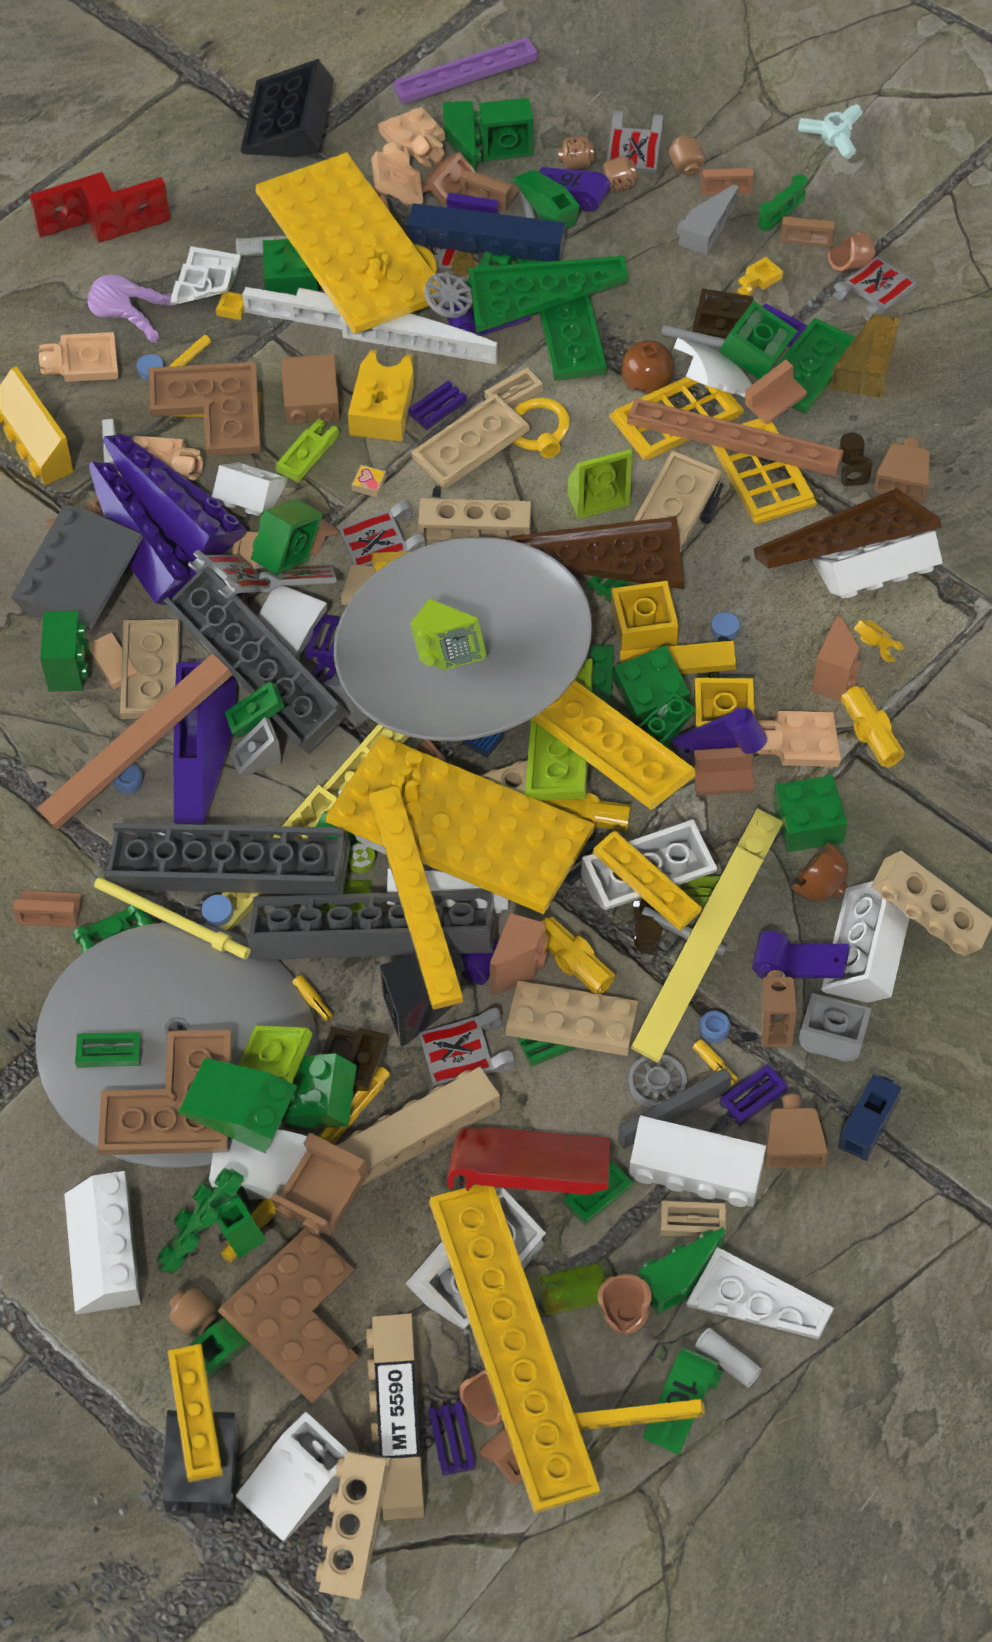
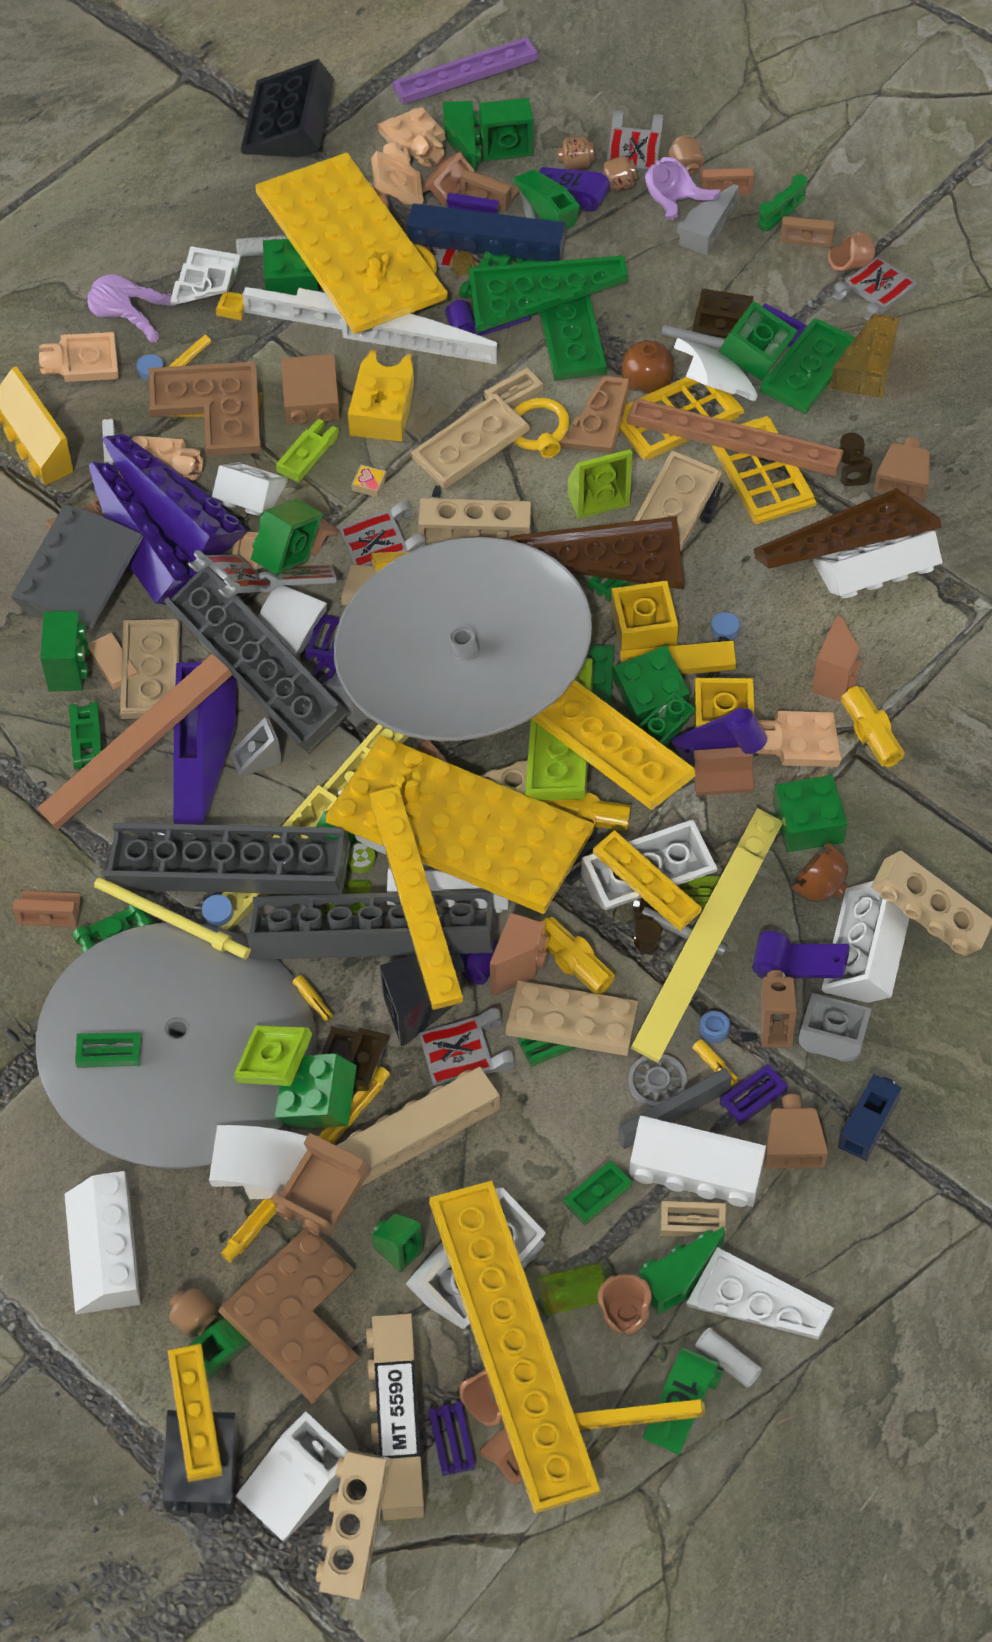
(84, 733): none -> green plate
(95, 203): red bracket -> none
(129, 780): medium blue tile -> none
(150, 1118): medium nougat plate -> none
(203, 1216): green plant -> none
(237, 1224): green slope -> none
(238, 1102): green slope -> none
(253, 709): green plate -> none
(398, 1240): none -> green slope
(434, 402): dark purple tile -> none
(447, 636): lime slope -> none
(448, 295): light grey wheel -> none
(485, 745): dark blue tile -> none
(530, 1160): red piece -> none
(601, 419): none -> medium nougat wing
(671, 182): none -> lavender hair
(761, 274): yellow plate -> none
(774, 393): nougat panel -> none
(835, 129): light aqua bush -> none
(876, 636): yellow plate -> none

